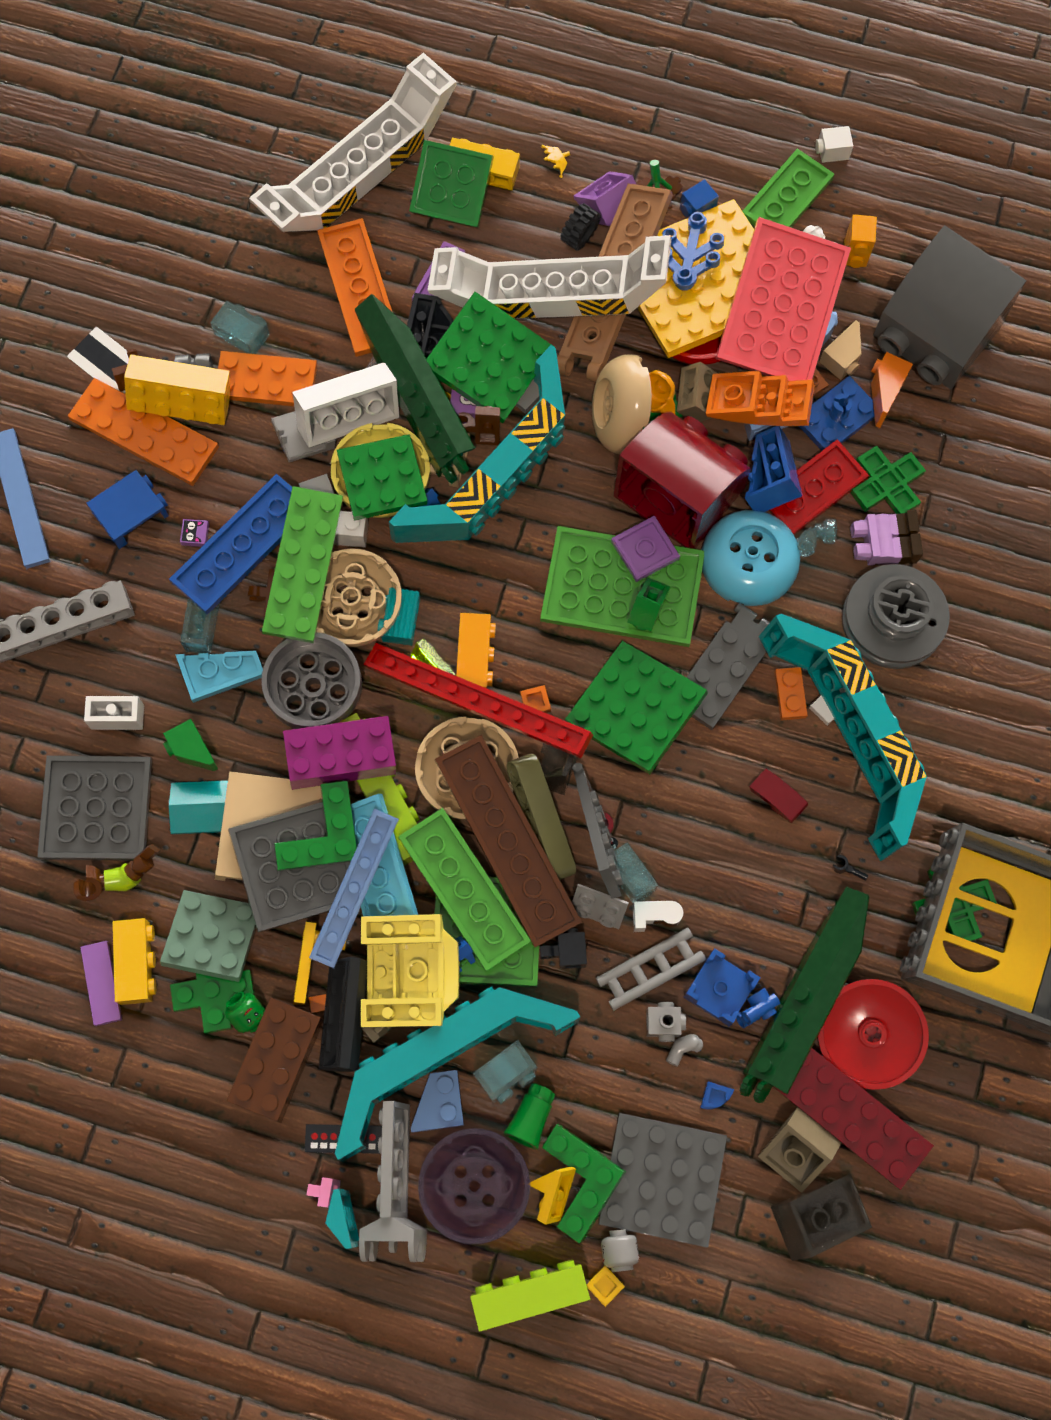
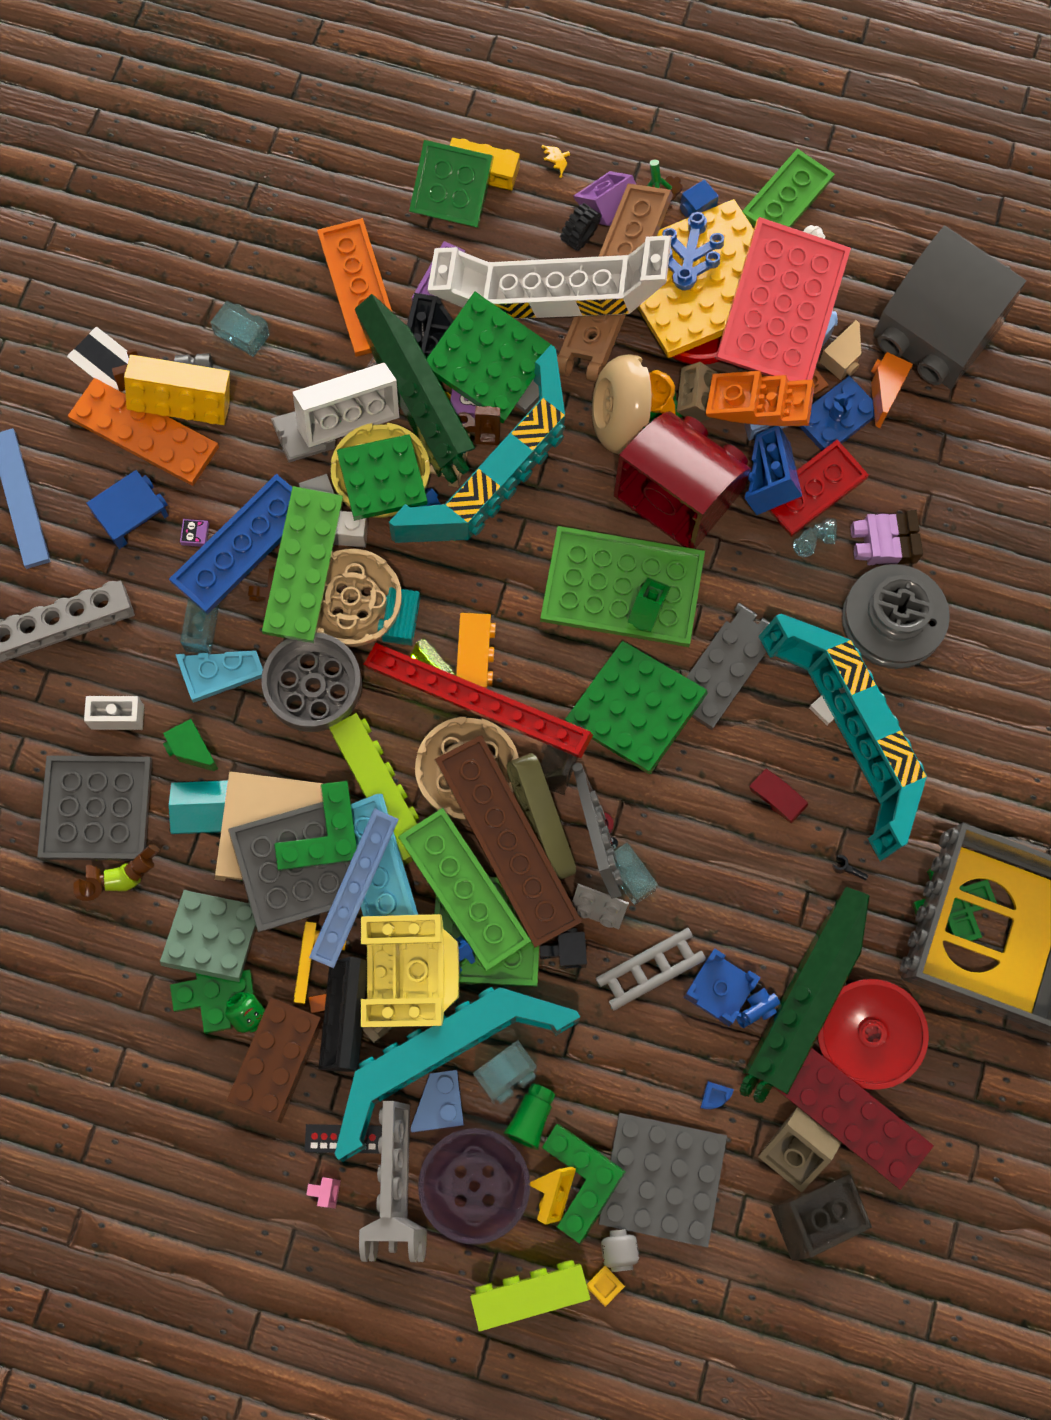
(100, 983): medium lavender tile -> none
(133, 961): yellow brick -> none
(266, 377): orange plate -> none
(339, 752): magenta brick -> none
(342, 1219): teal slope -> none
(363, 155): white slope -> none
(536, 698): orange plate -> none
(645, 548): medium lavender tile -> none
(656, 912): white leg -> none
(656, 1027): light grey brick -> none
(682, 1045): light grey arm -> none
(767, 580): medium azure brick -> none
(790, 693): orange plate -> none
(834, 144): white brick -> none
(861, 240): light orange brick -> none
(888, 481): green plate -> none

